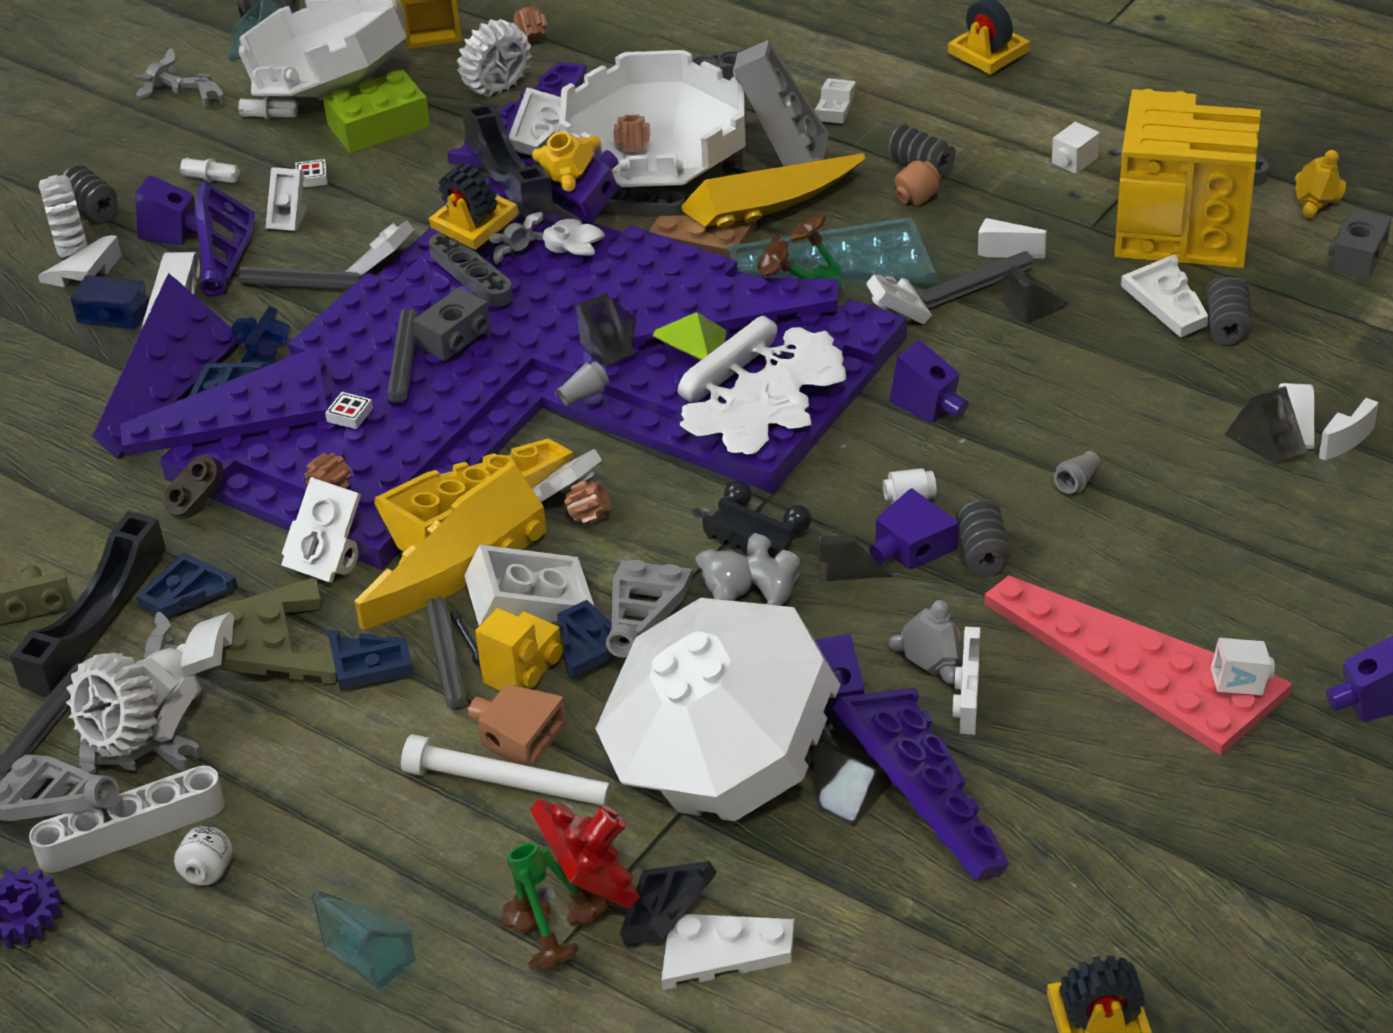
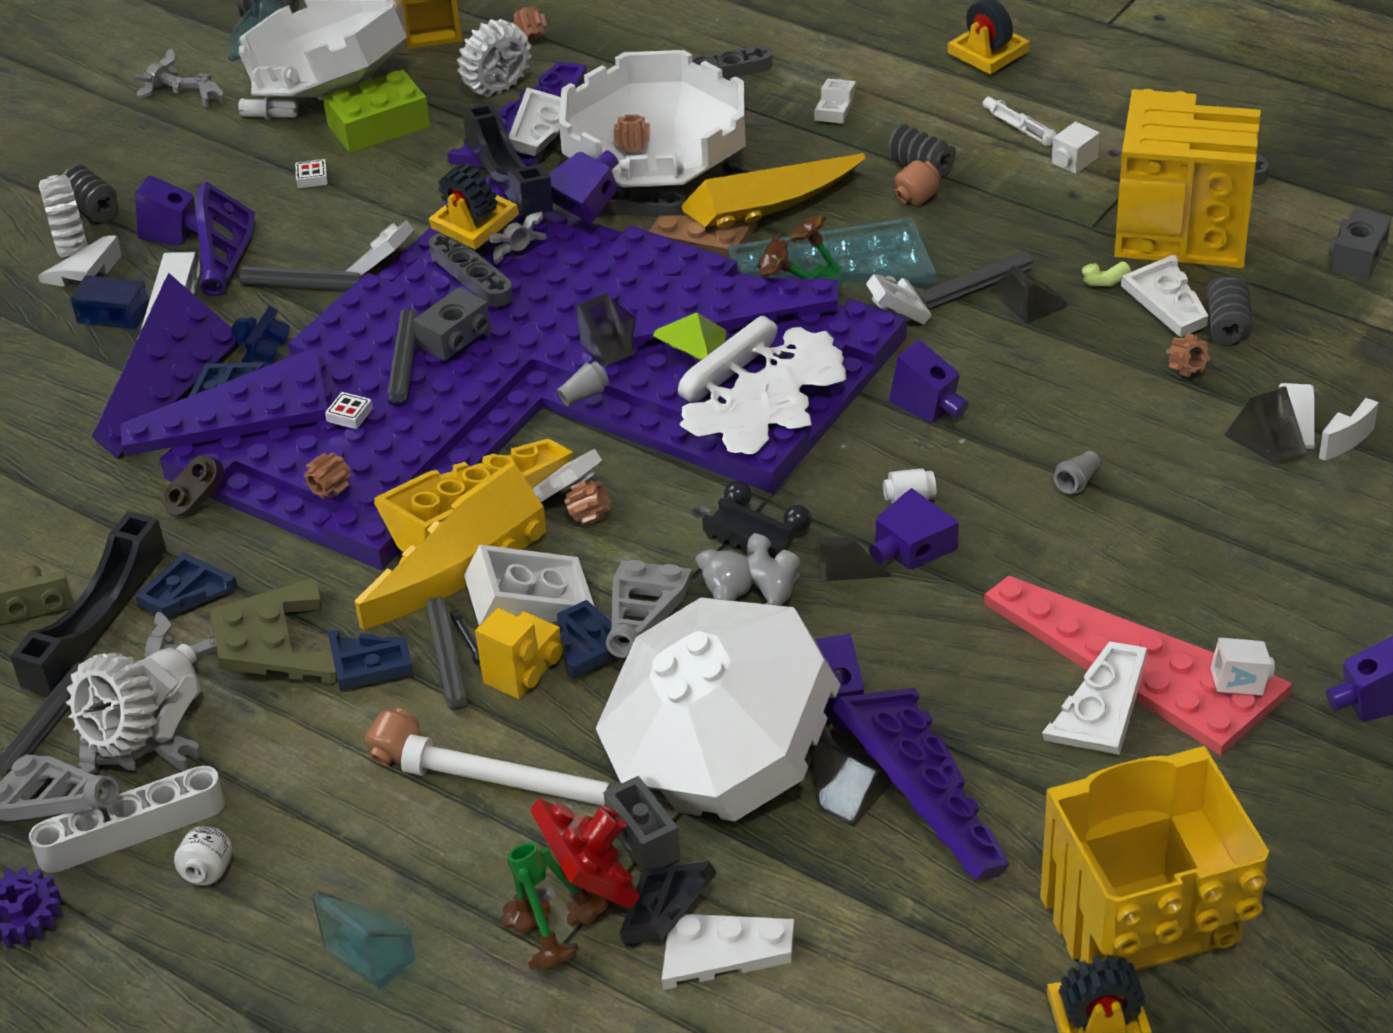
(206, 643): white slope -> none
(209, 170): white axle -> none
(284, 199): white slope -> none
(320, 532): white piece -> none
(389, 734): none -> nougat head
(519, 723): nougat torso -> none
(566, 157): yellow rock -> none
(572, 237): white plate -> none
(650, 832): none -> dark grey brick
(780, 105): light grey wedge -> none
(931, 641): light grey rock -> none
(967, 681): white wing -> none
(983, 537): dark grey piece -> none
(1007, 239): white slope -> none
(1020, 121): none -> white piece
(1103, 703): none -> white wing
(1108, 278): none -> yellowish green arm
(1151, 861): none -> yellow piece
(1188, 355): none -> nougat gear
(1319, 184): yellow rock -> none

